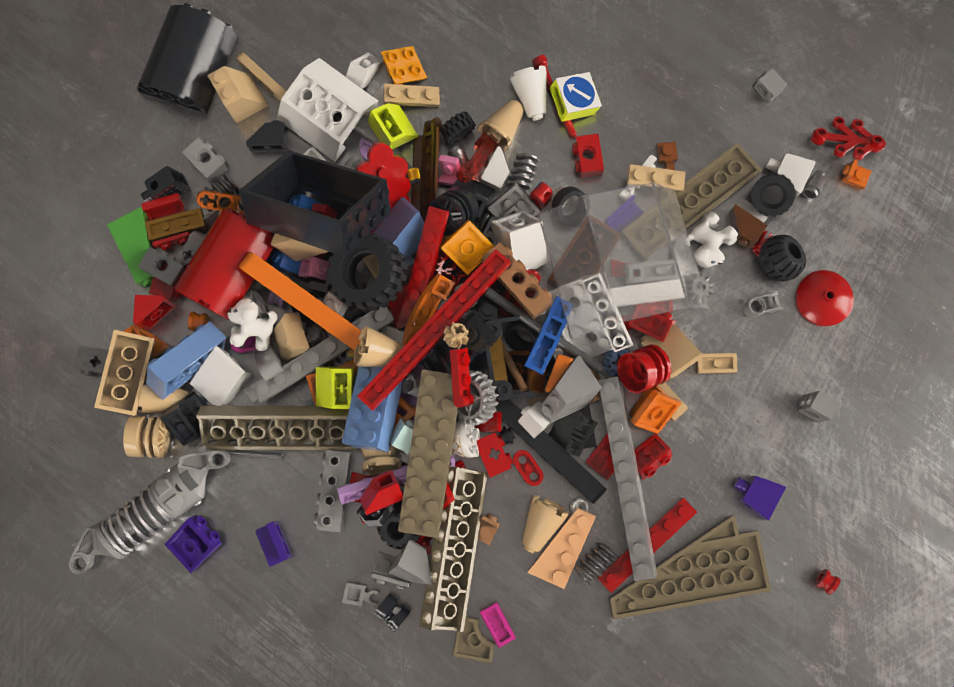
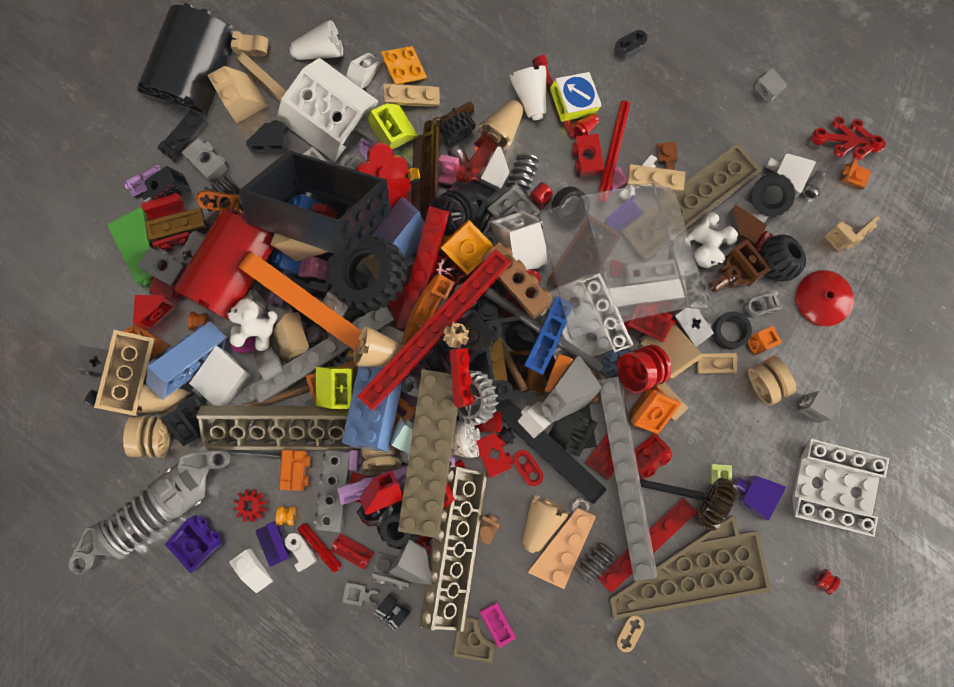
(91, 397): none -> black hinge
(137, 183): none -> lavender hinge
(182, 135): none -> black plate
(249, 44): none -> tan leg
(251, 570): none -> white slope
(257, 505): none -> red gear
(280, 396): none -> medium nougat bar
(285, 515): none -> light orange wheel
(294, 470): none -> orange brick
(301, 550): none -> white leg
(317, 545): none -> red axle
(318, 43): none -> white cone
(352, 551): none -> red hinge
(355, 460): none -> lavender plate
(469, 107): none -> reddish brown axle
(585, 125): none -> red cone
(614, 146): none -> red axle
(619, 179): none -> bright pink tile
(628, 40): none -> black beam
(634, 636): none -> tan beam
(672, 489): none -> black bar
(701, 326): none -> brick
(717, 504): none -> dark brown gear
(720, 471): none -> yellowish green tile
(742, 266): none -> reddish brown brick
(745, 323): none -> black tyre
(764, 340): none -> orange bracket
(772, 380): none -> tan wheel
(839, 472): none -> white slope
(843, 236): none -> tan bracket

